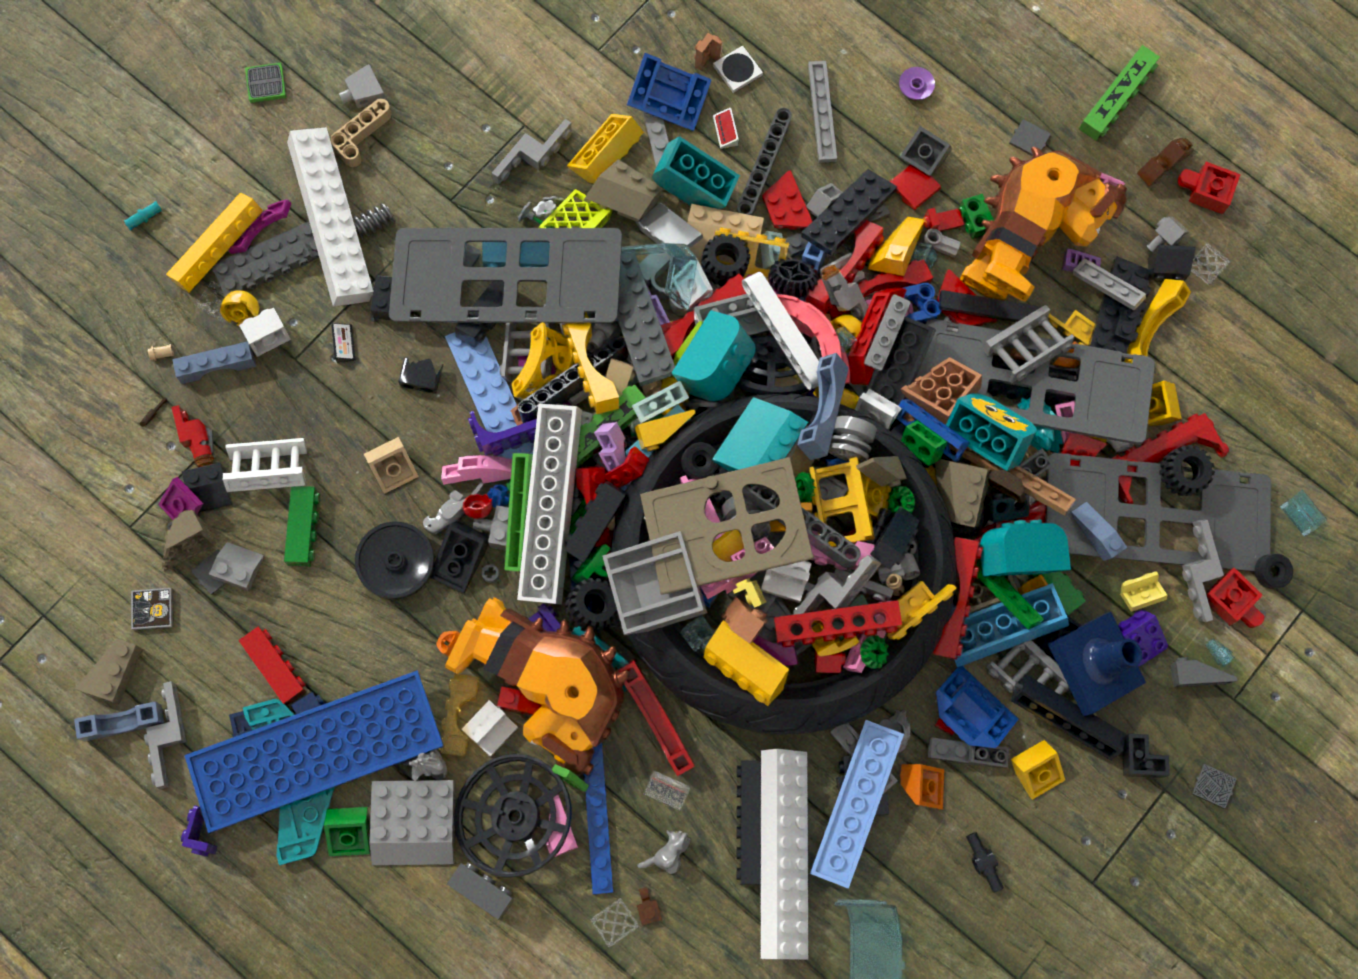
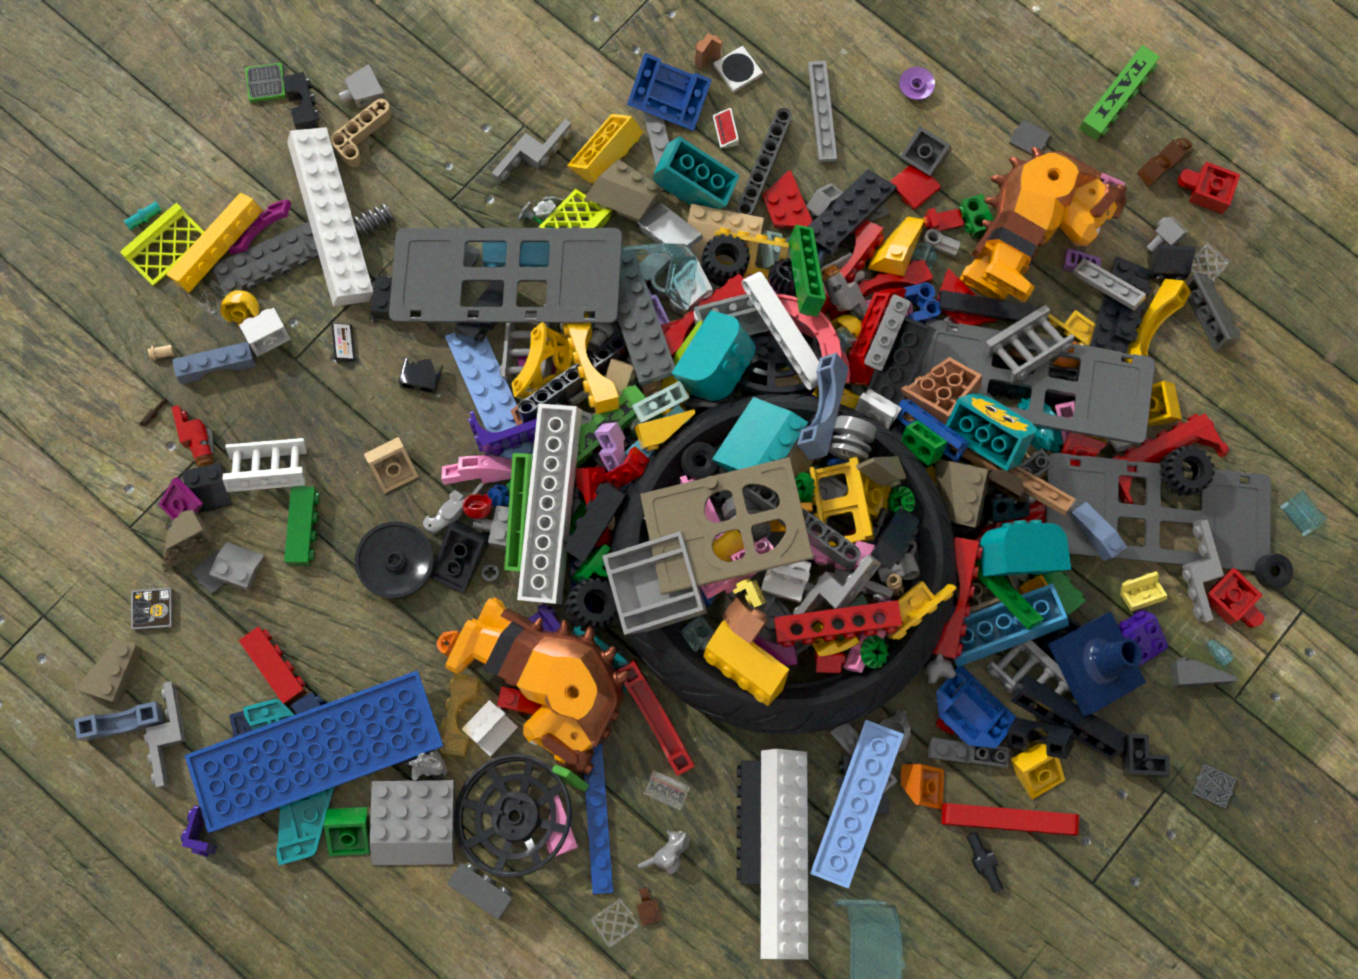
(151, 235): none -> neon yellow fence
(297, 88): none -> black arch
(806, 271): none -> green brick
(938, 667): none -> light grey animal
(1010, 819): none -> red beam
(1025, 733): none -> black arch
(1211, 312): none -> dark grey slope

